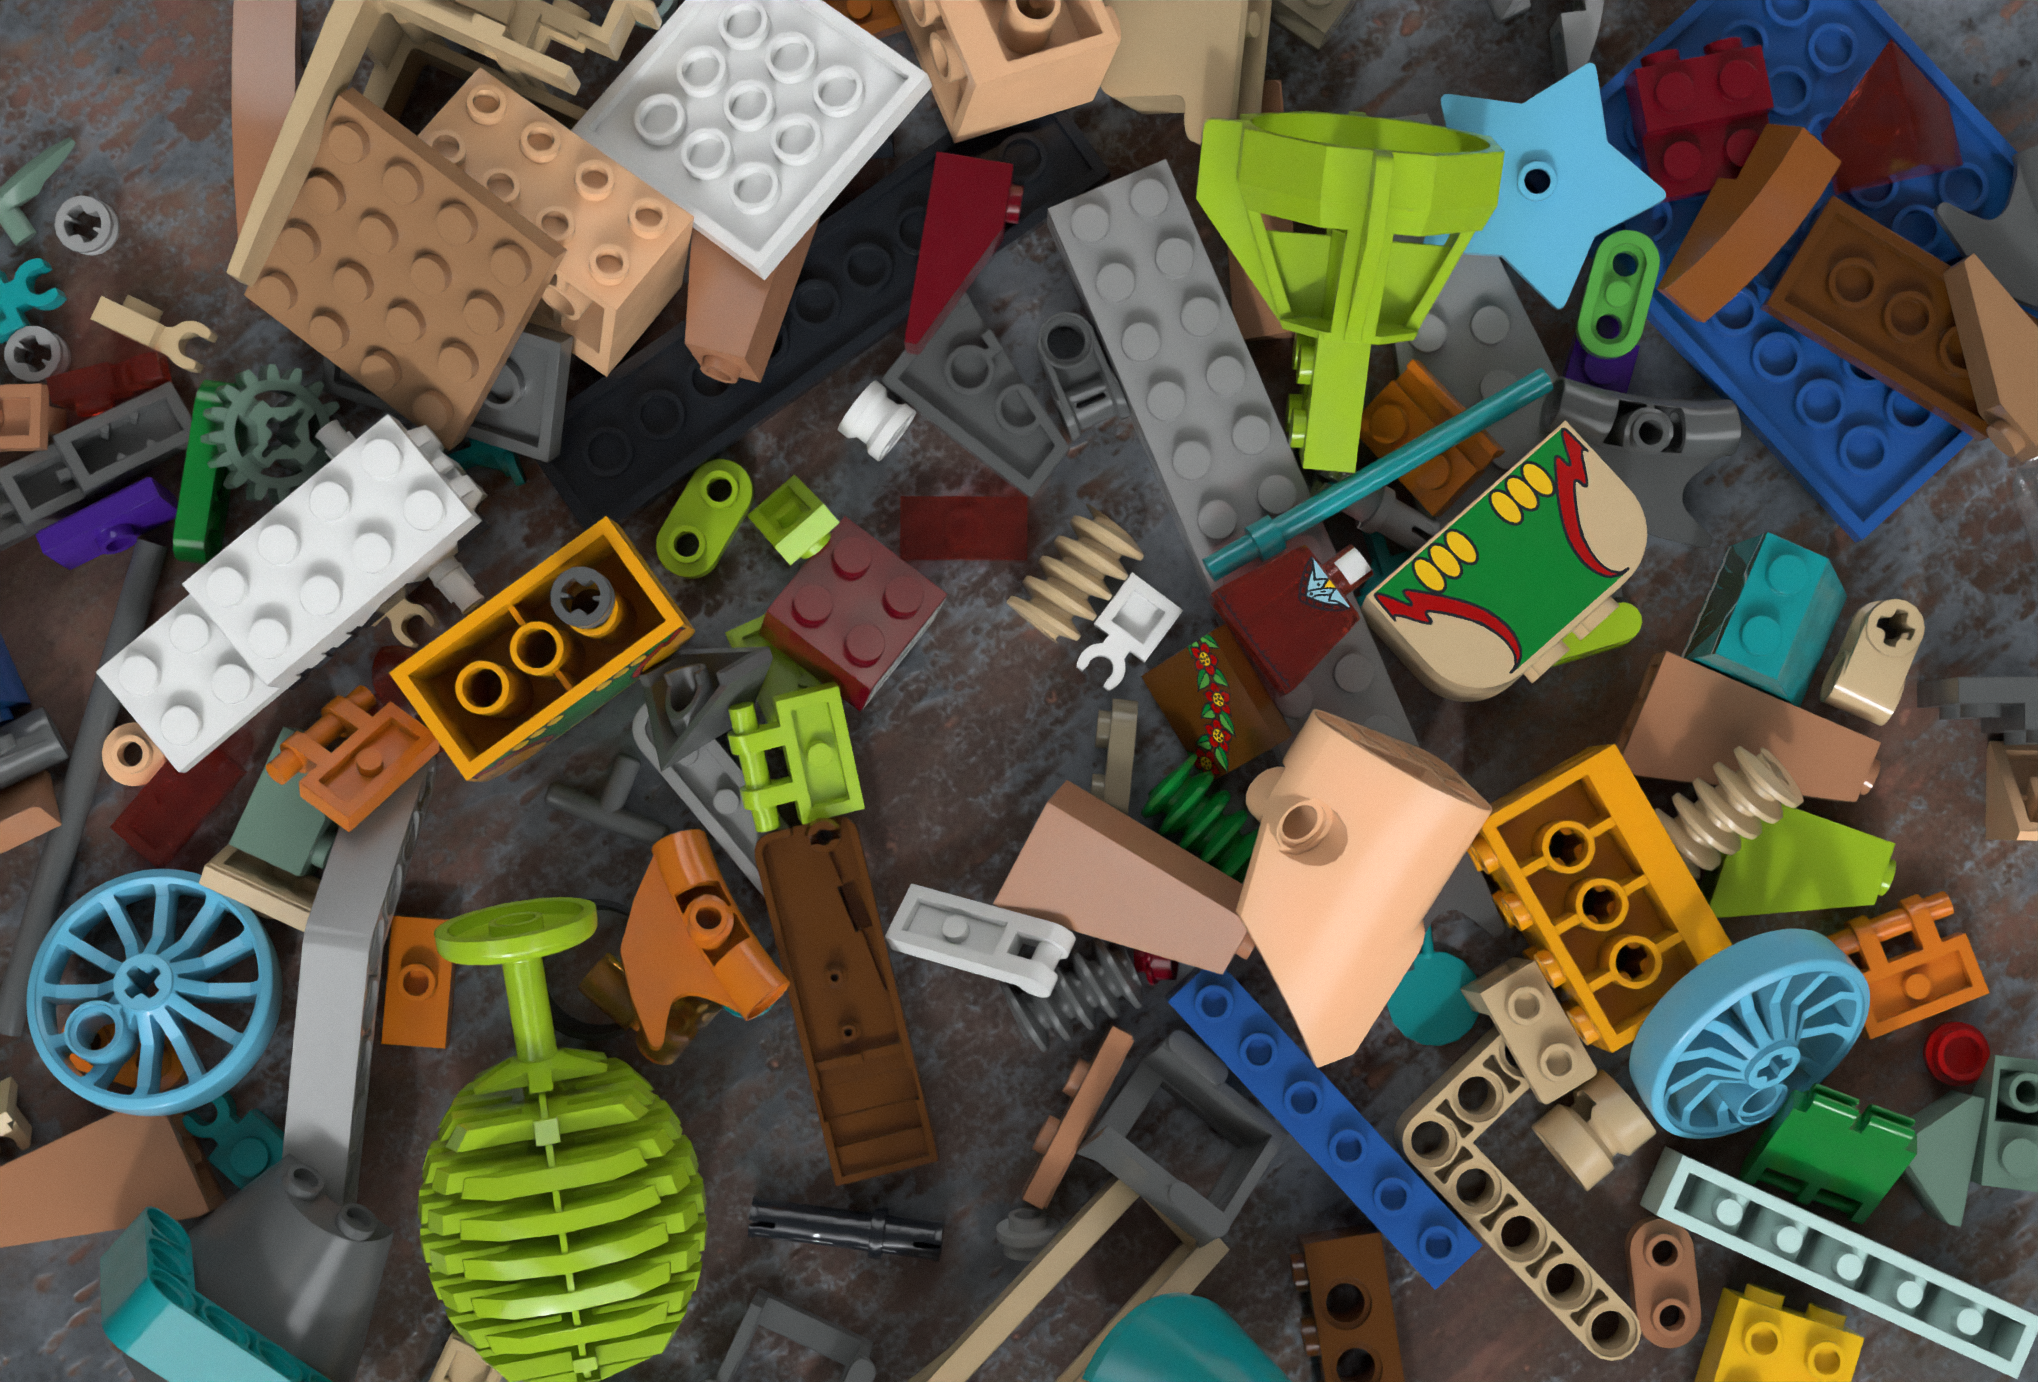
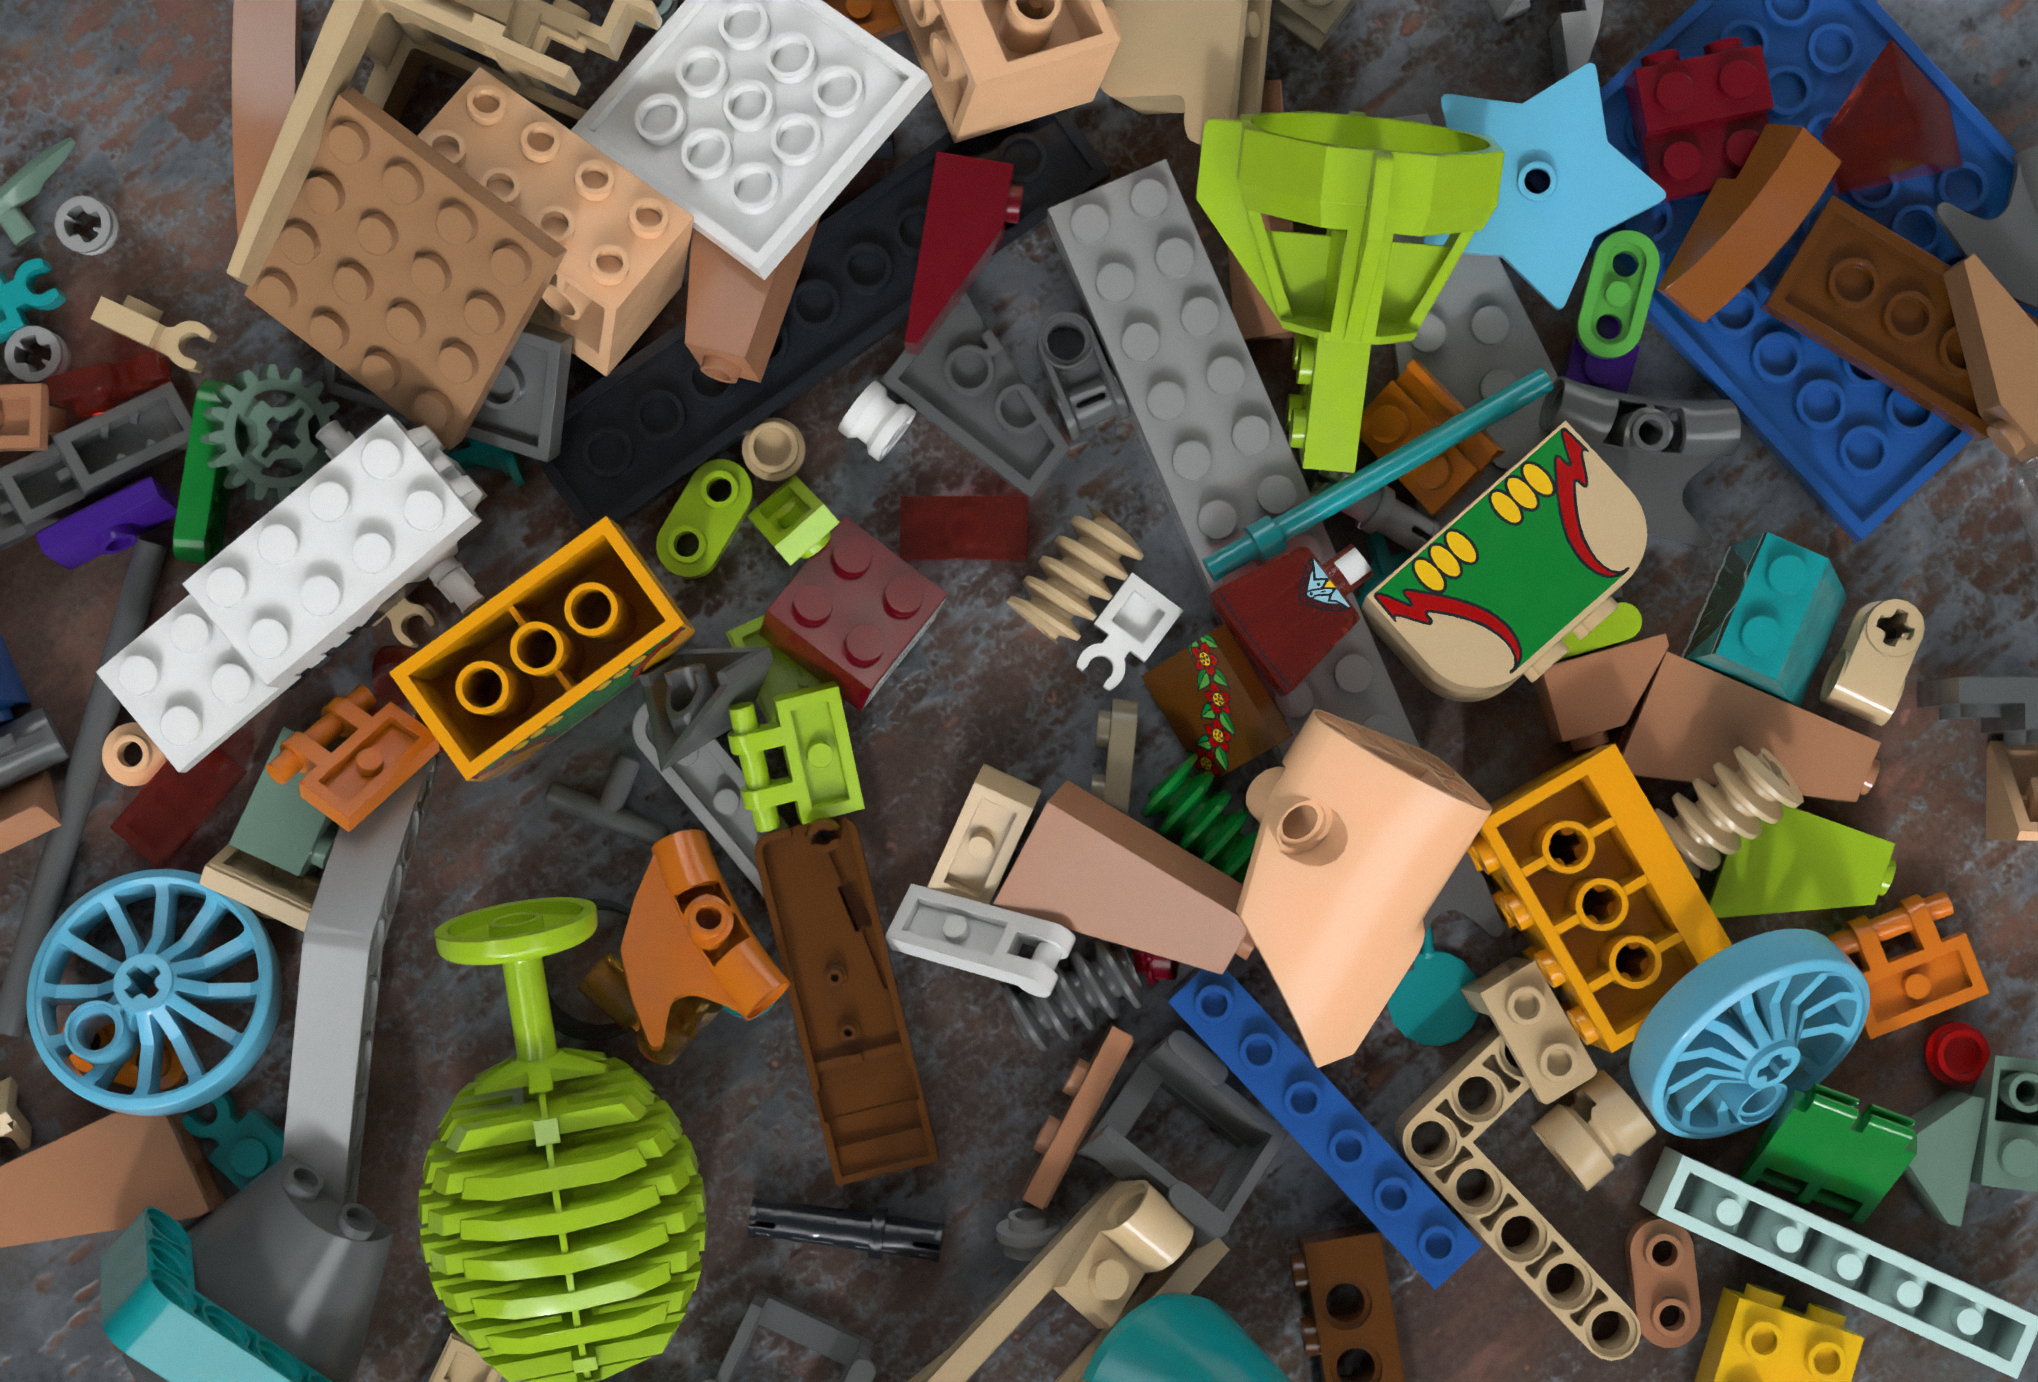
(417, 986): orange plate -> none
(587, 578): dark grey bush -> none
(774, 450): none -> tan plate
(985, 836): none -> tan plate
(1127, 1238): none -> tan plate
(1597, 691): none -> nougat slope

